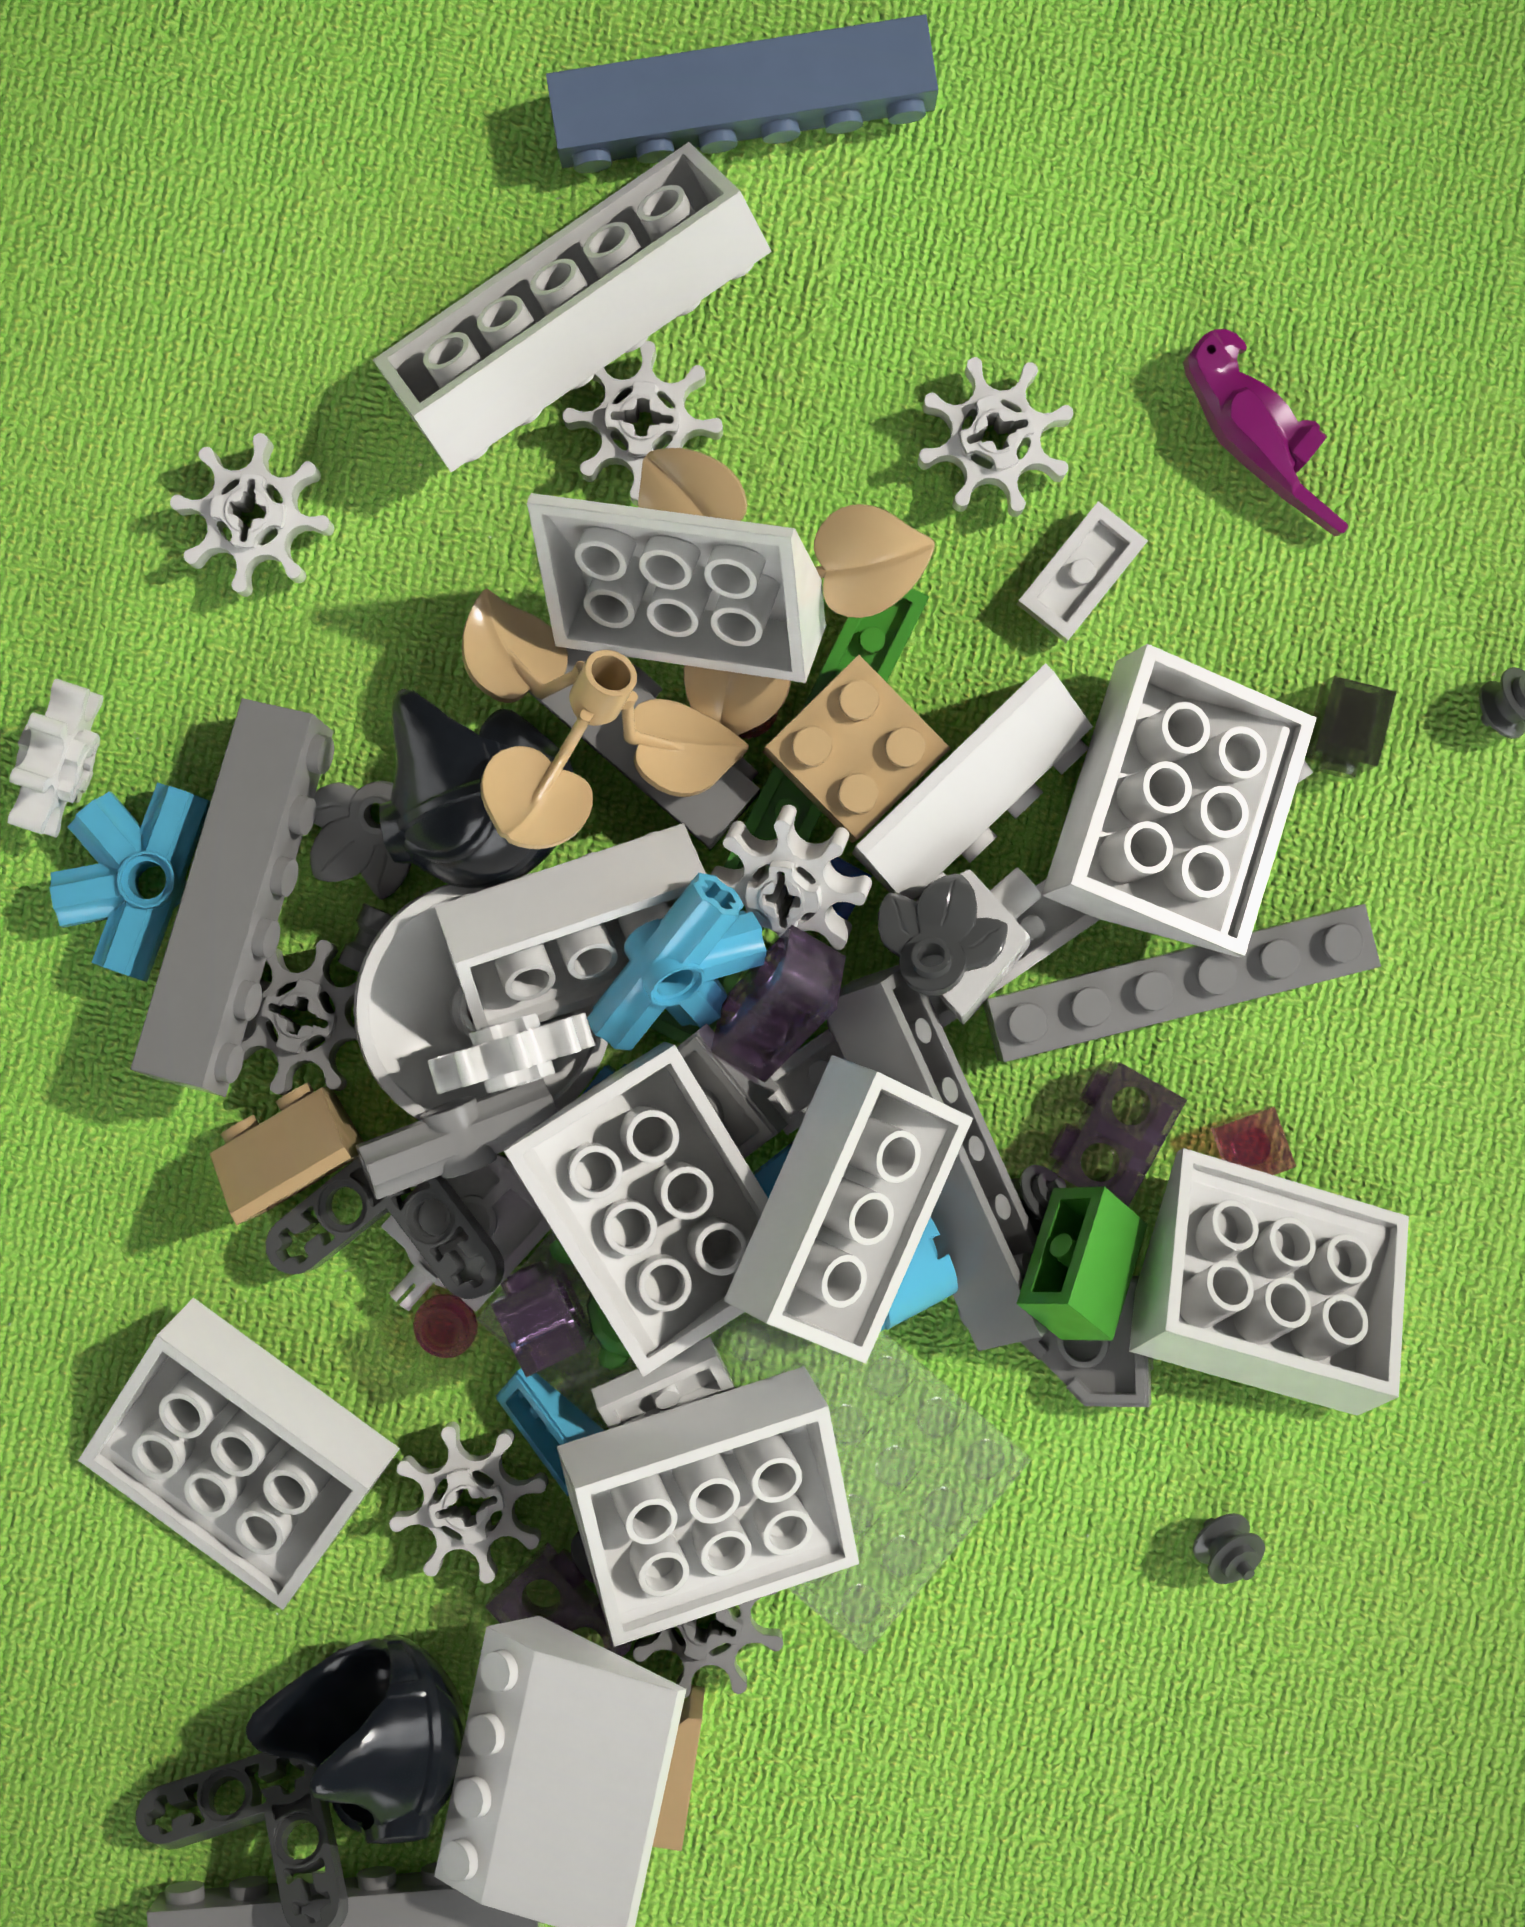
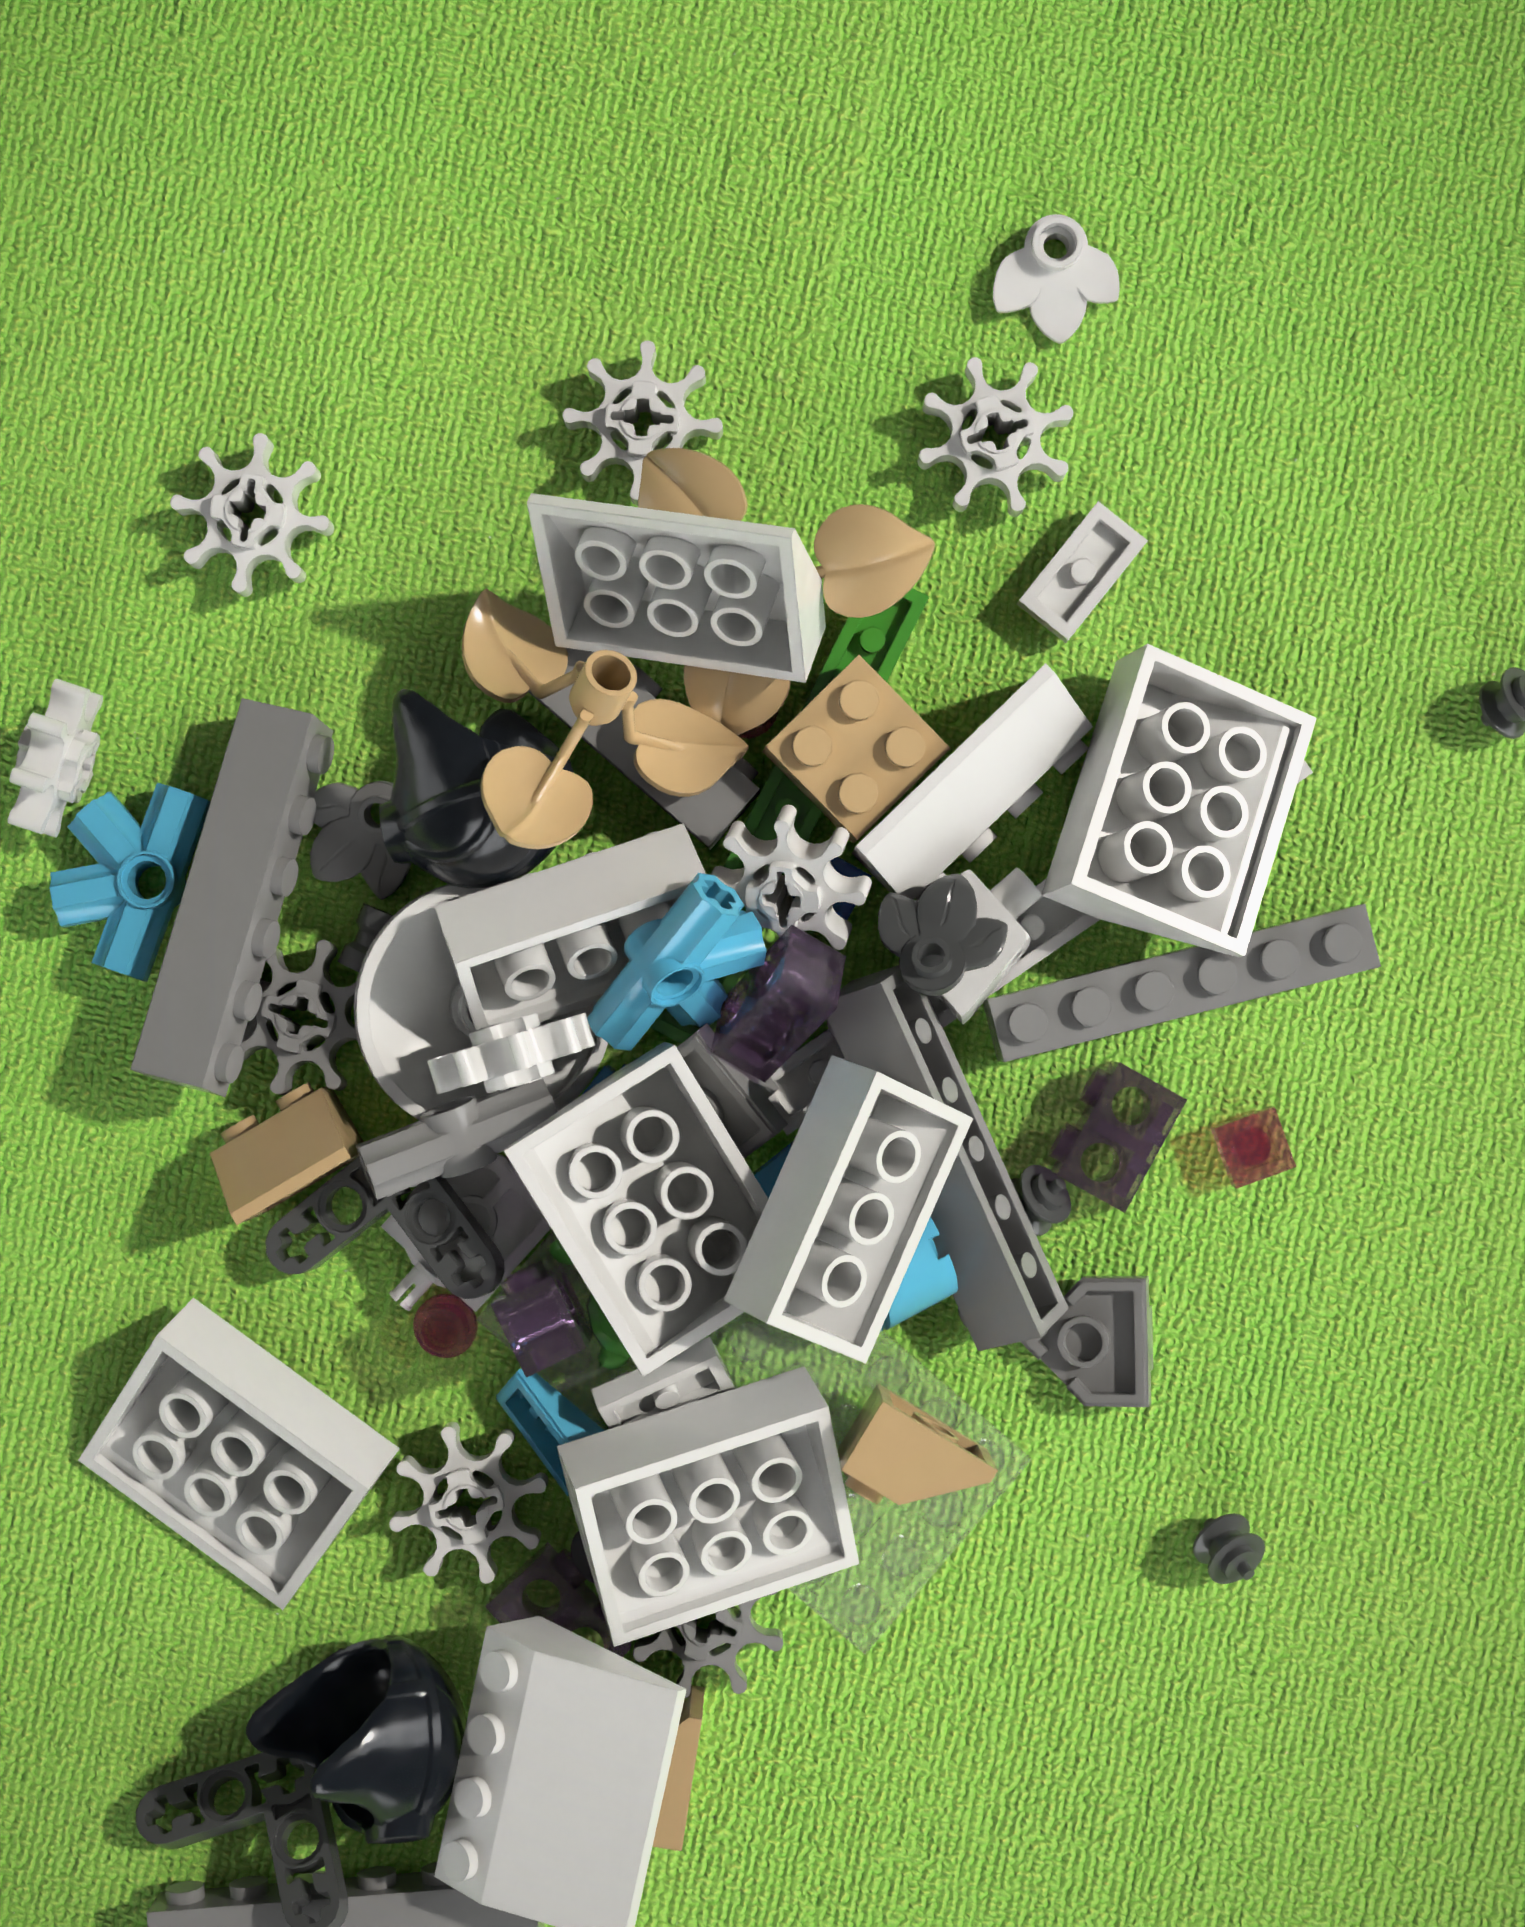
(573, 305): white brick -> none
(743, 93): sand blue brick -> none
(908, 1453): none -> tan slope
(1055, 287): none -> white plate
(1082, 1263): bright green brick -> none
(1256, 424): magenta animal -> none
(1274, 1285): white slope -> none
(1349, 726): clear smoke brick -> none

